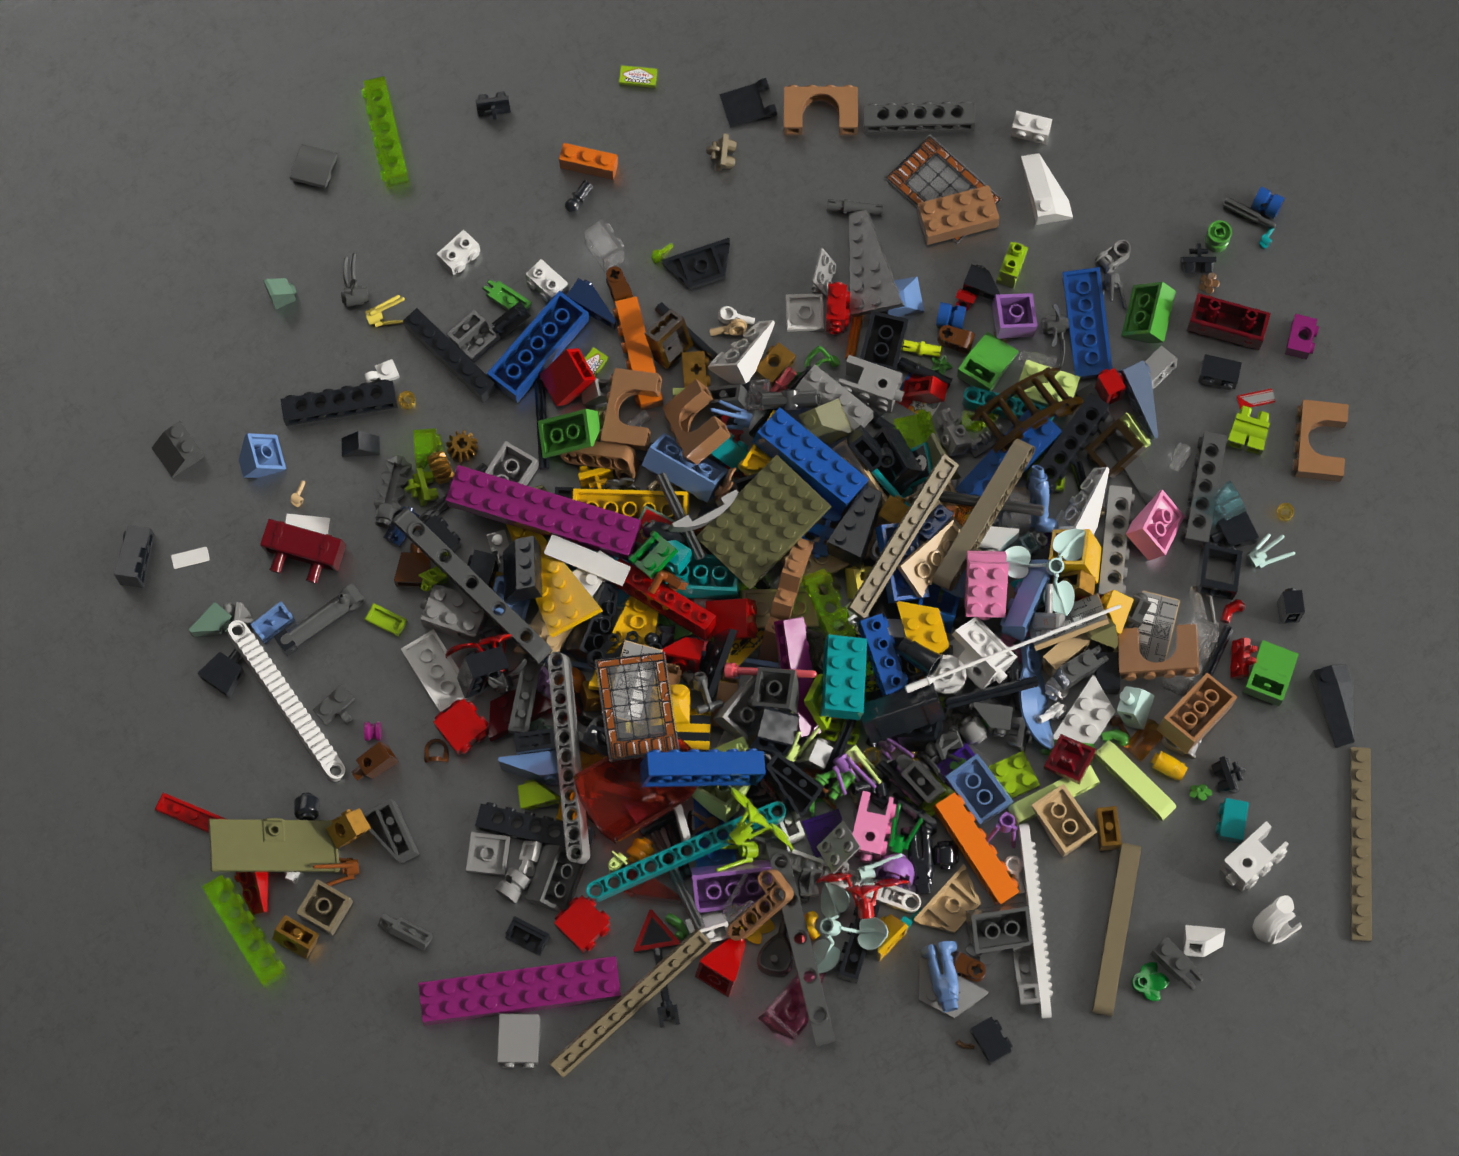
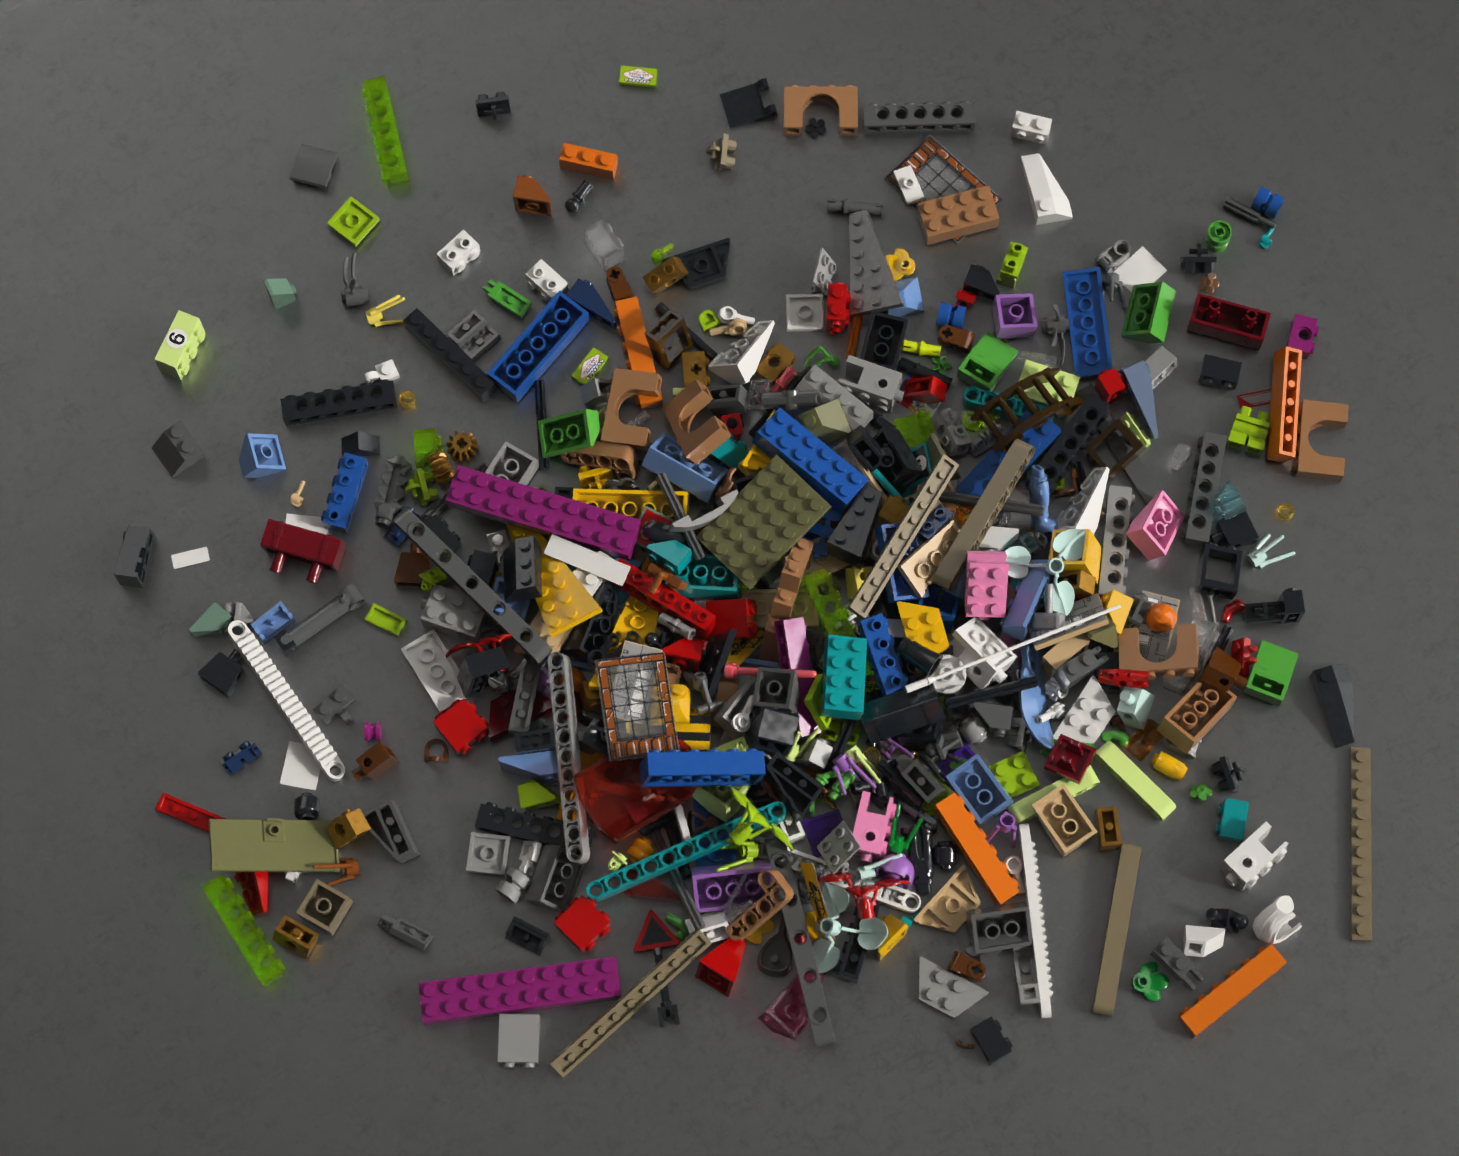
(180, 345): none -> yellowish green brick
(233, 761): none -> dark blue hinge
(299, 767): none -> white sticker
(345, 492): none -> blue brick
(353, 221): none -> lime plate
(511, 319): black hinge -> none
(531, 197): none -> dark orange slope
(567, 377): red brick -> none
(657, 558): green plate -> none
(665, 275): none -> pearl gold brick
(676, 626): none -> light grey pin
(708, 320): none -> lime tile
(741, 418): medium blue plant -> none
(741, 721): none -> white plate
(815, 128): none -> black plant
(815, 895): none -> yellow sticker
(897, 262): none -> yellow plate
(908, 185): none -> white plate
(944, 985): medium blue piece -> none
(1068, 492): none -> reddish brown piece
(1124, 678): none -> red hinge
(1140, 269): none -> white sticker
(1160, 617): none -> orange piece
(1222, 671): none -> reddish brown torso
(1227, 919): none -> black piece
(1232, 990): none -> orange brick
(1262, 612): none -> black hips
(1284, 404): none -> orange brick

